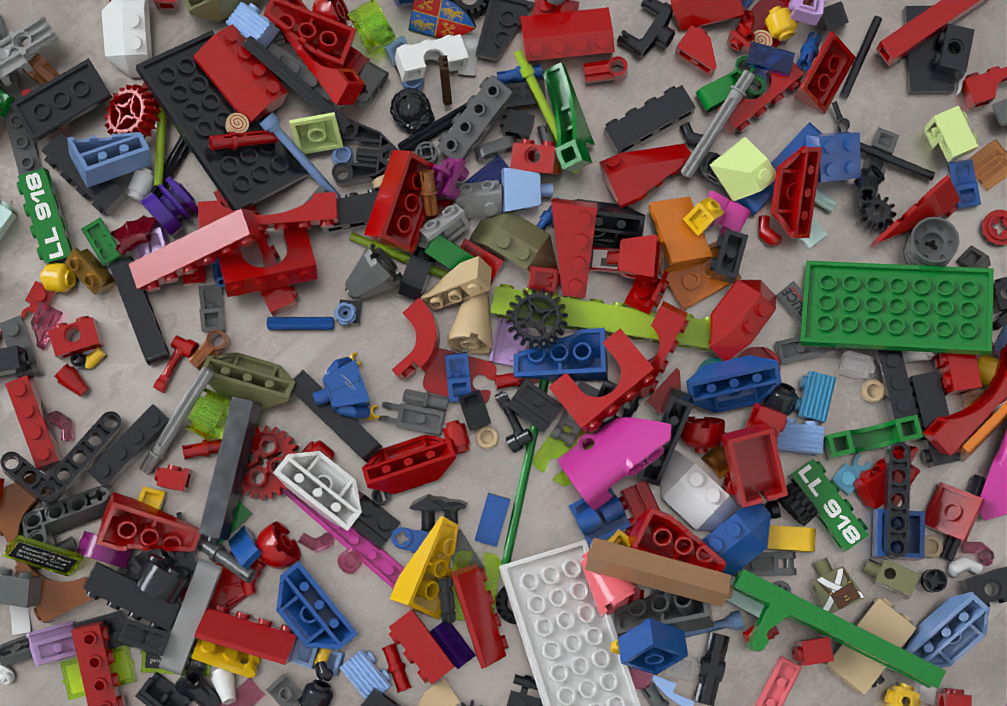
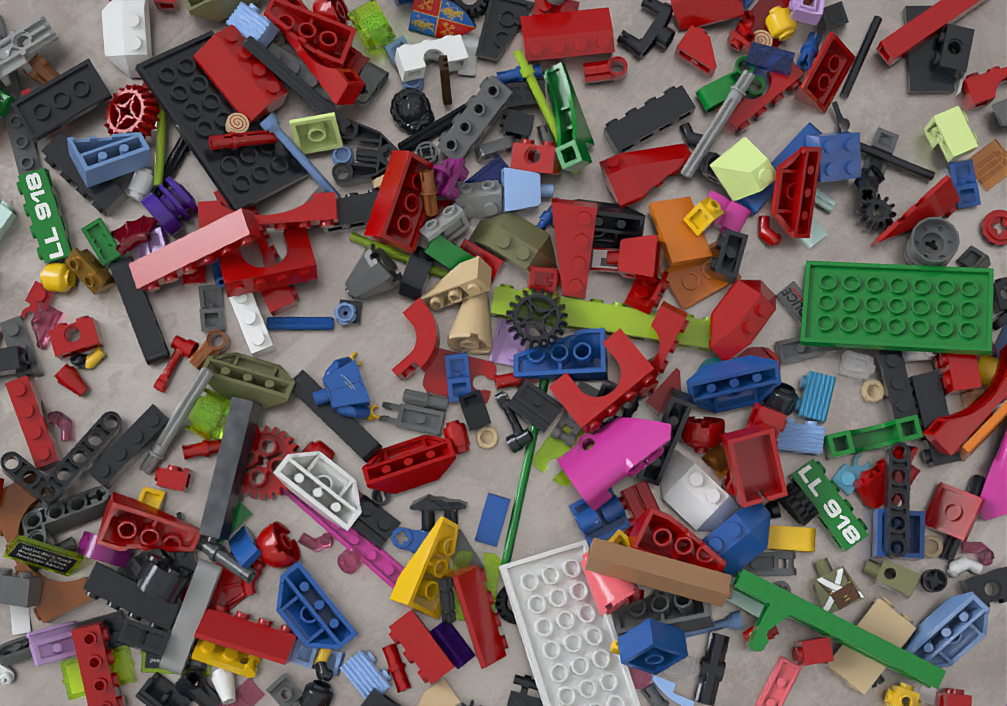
(252, 324): none -> white arch

